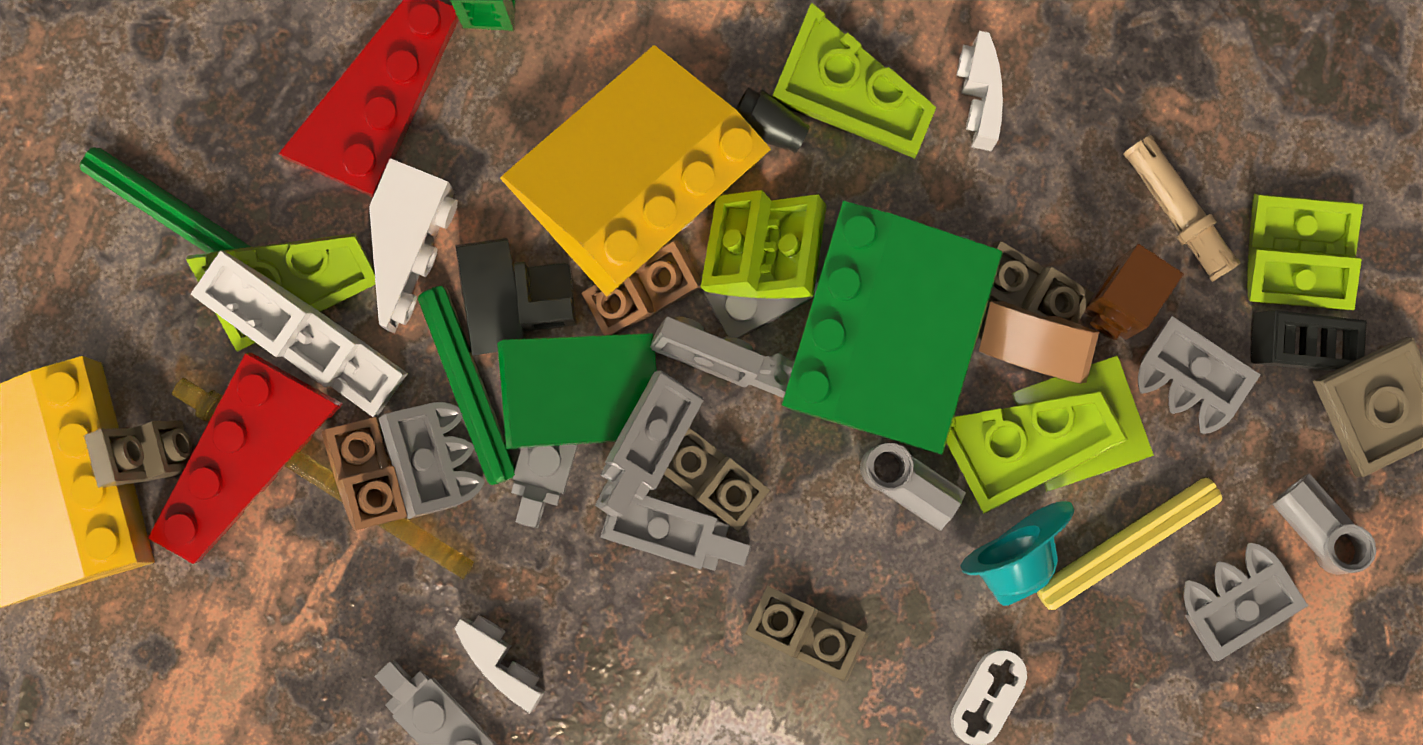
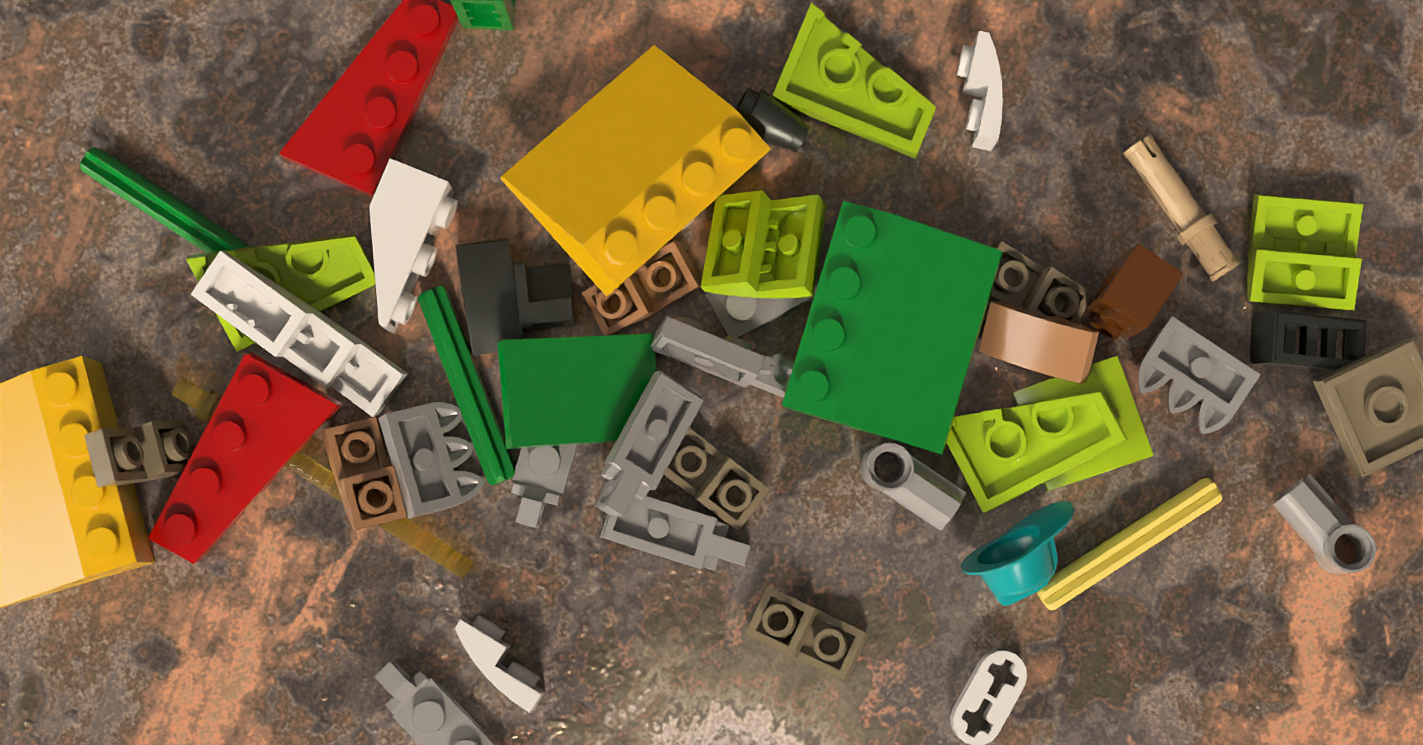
(1243, 604): light grey plate -> none

